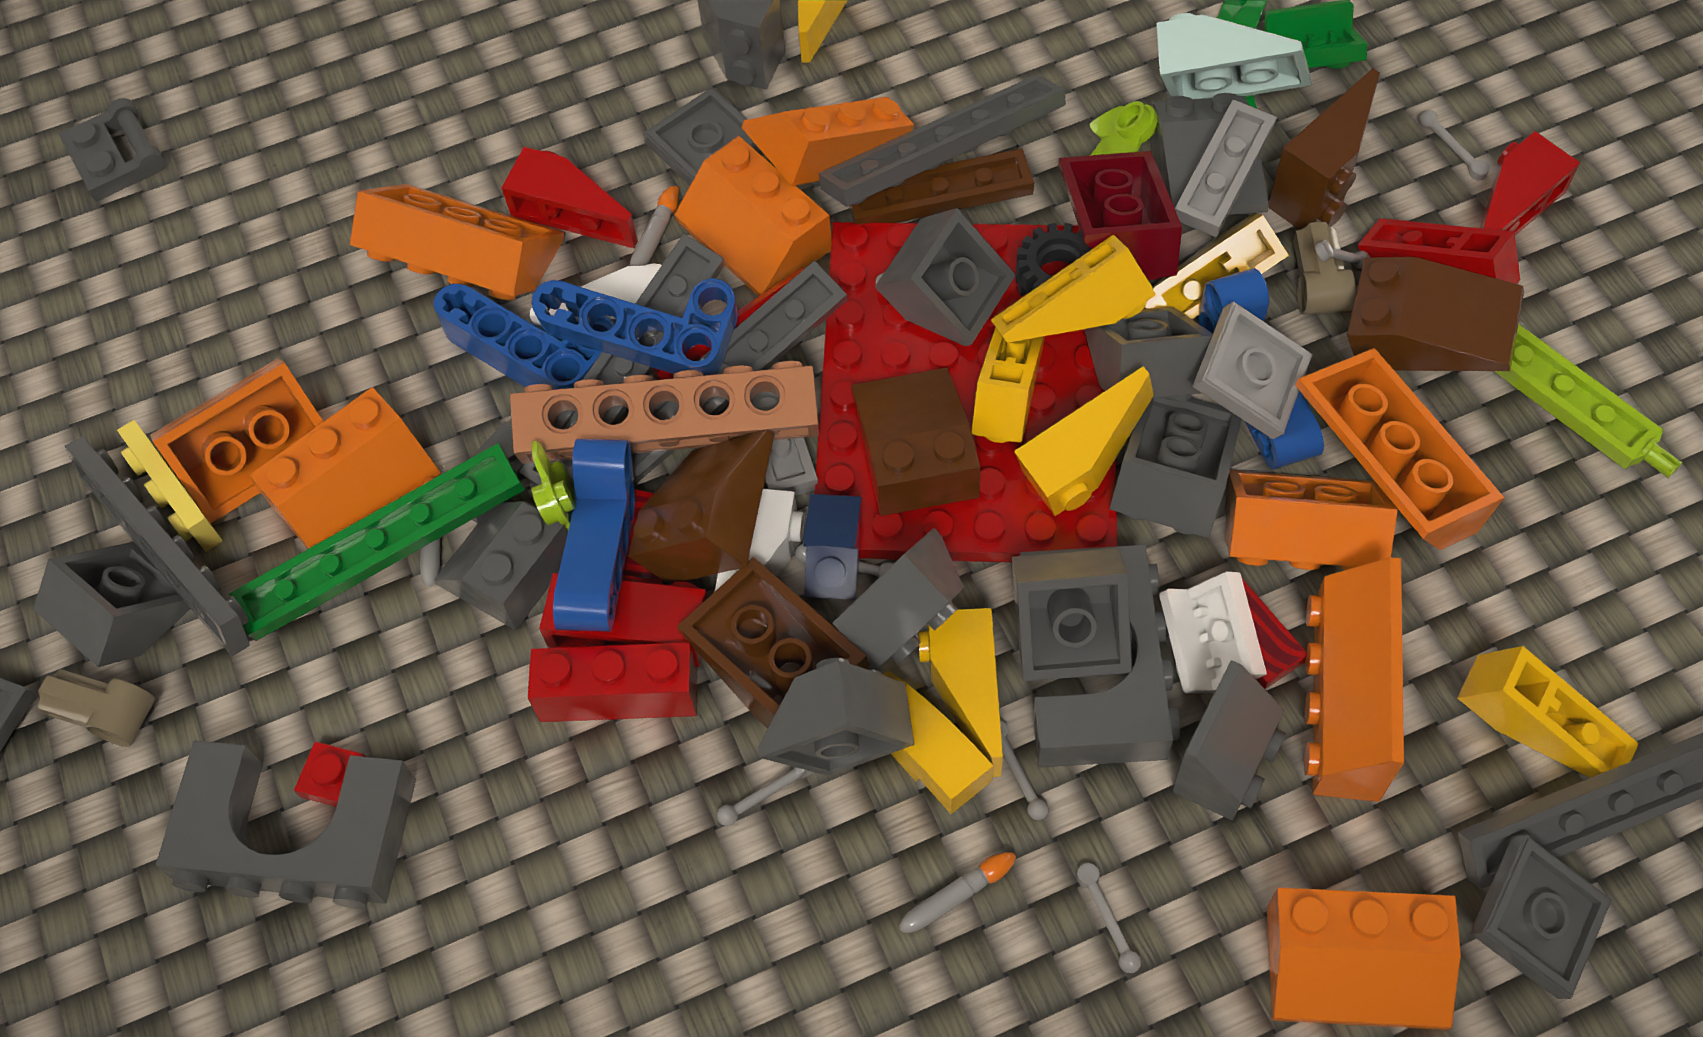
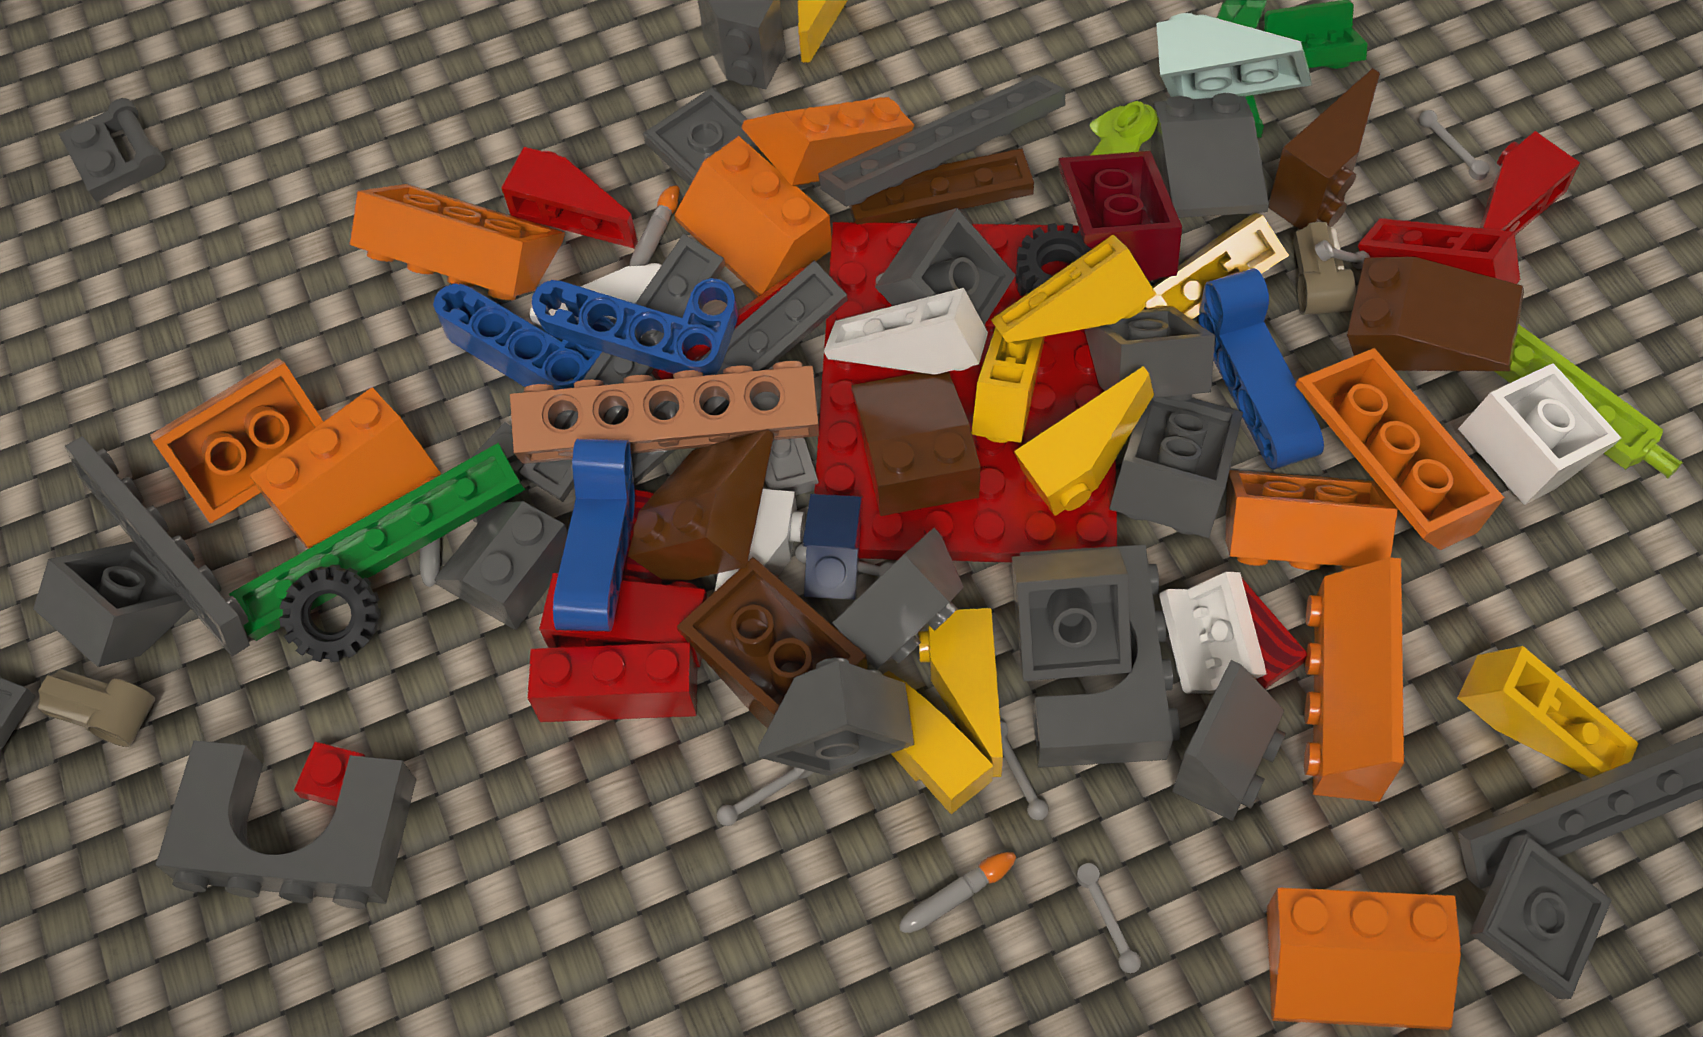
(166, 487): light yellow plate -> none
(307, 635): none -> black tyre
(556, 493): lime plate -> none
(915, 336): none -> white slope
(1224, 168): light grey plate -> none
(1252, 370): light grey tile -> none
(1538, 432): none -> white slope

